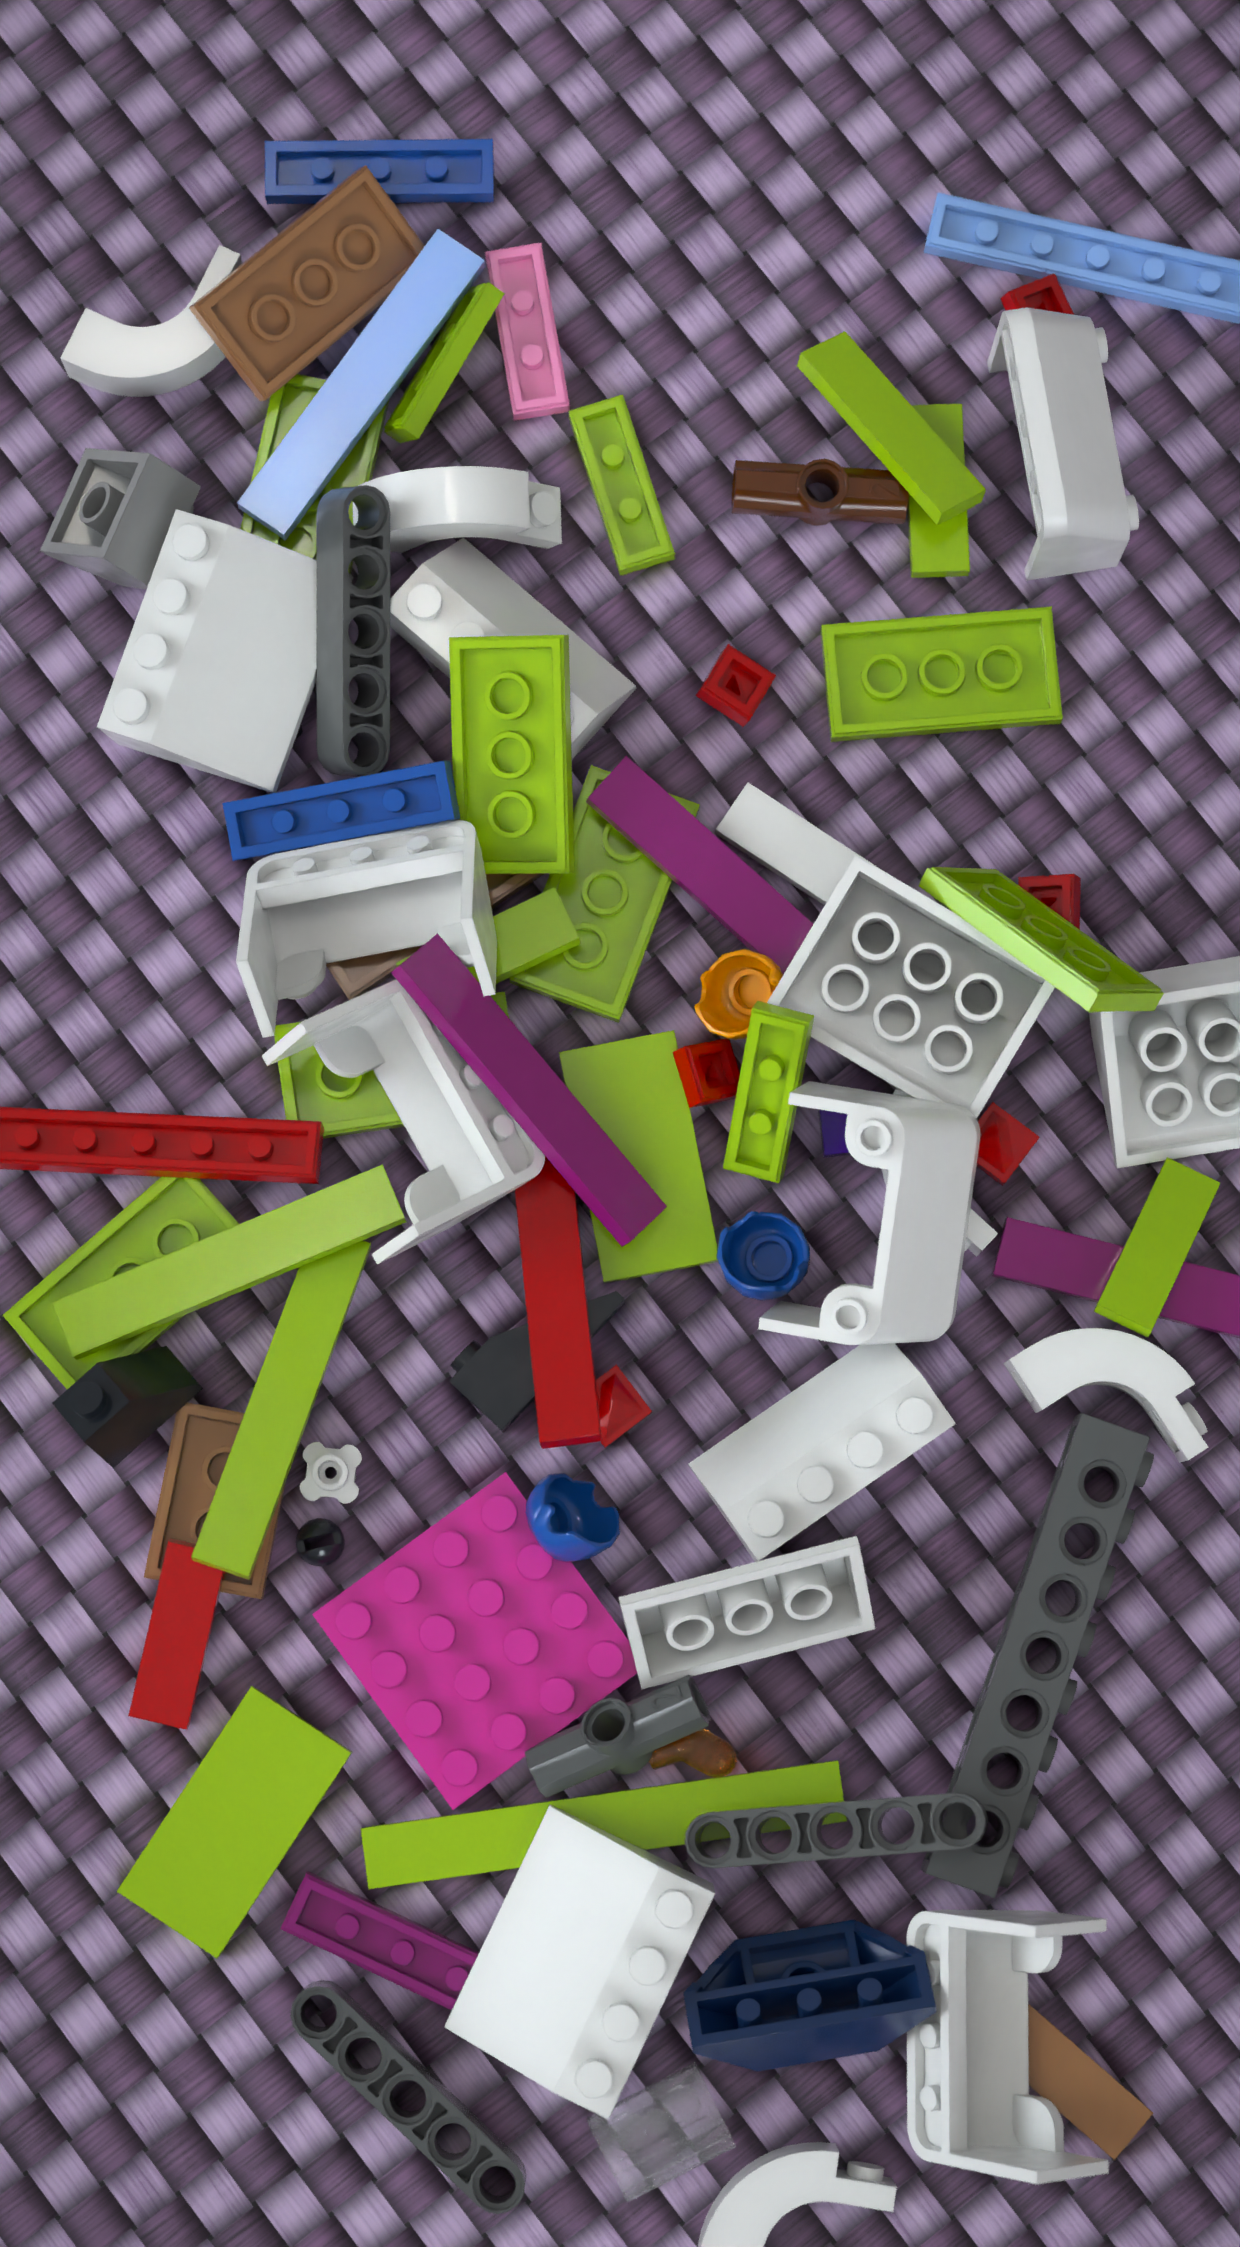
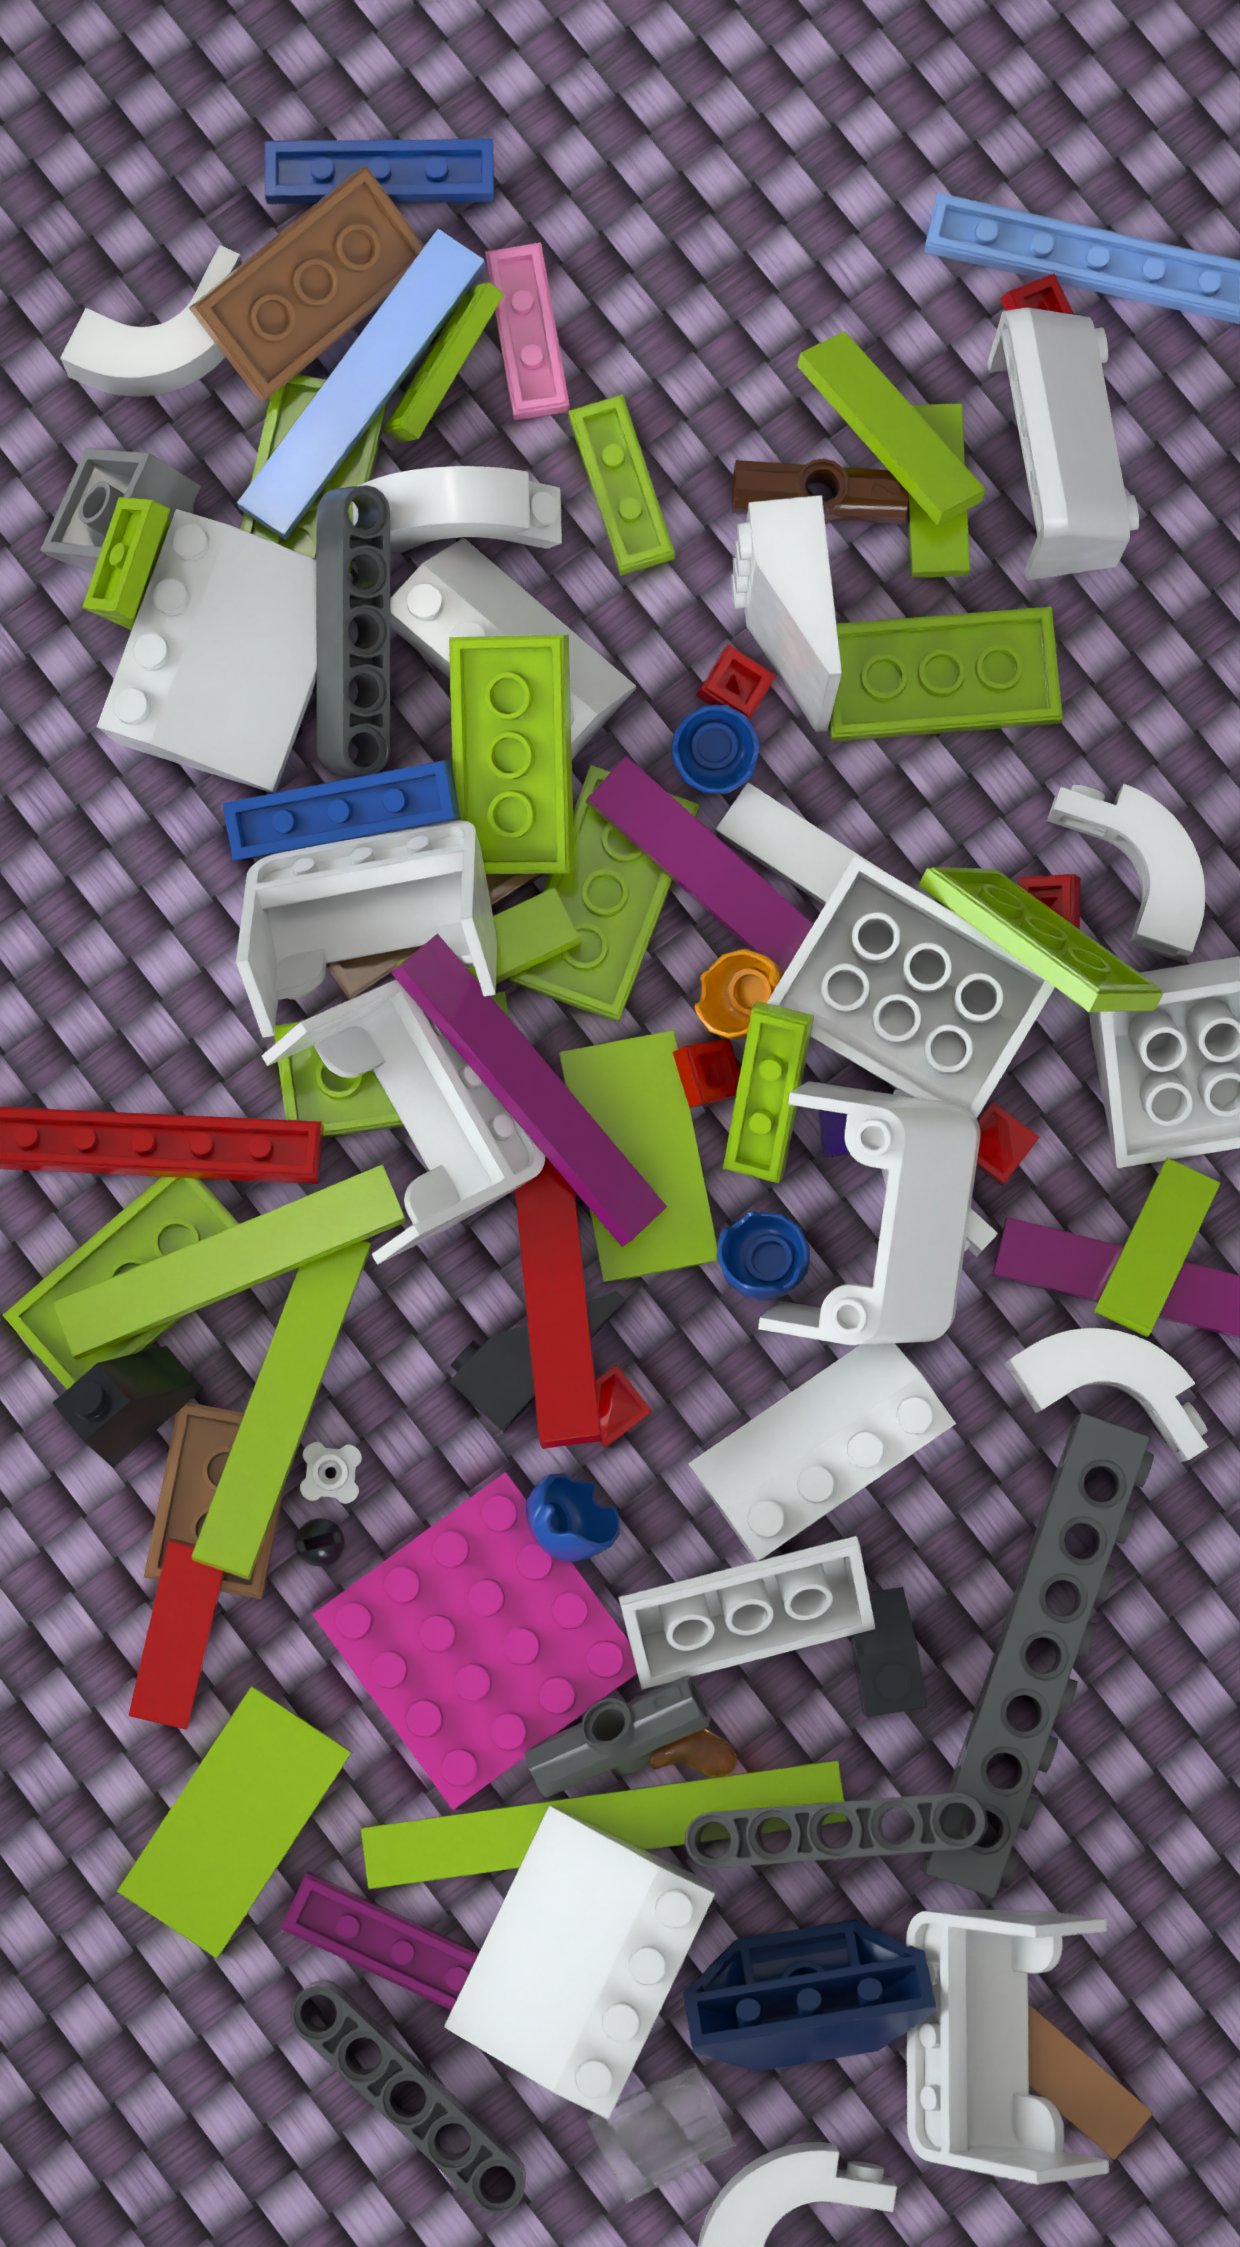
(127, 560): none -> lime panel
(715, 749): none -> blue hair
(789, 600): none -> white slope
(888, 1658): none -> black slope
(1159, 851): none -> white arch

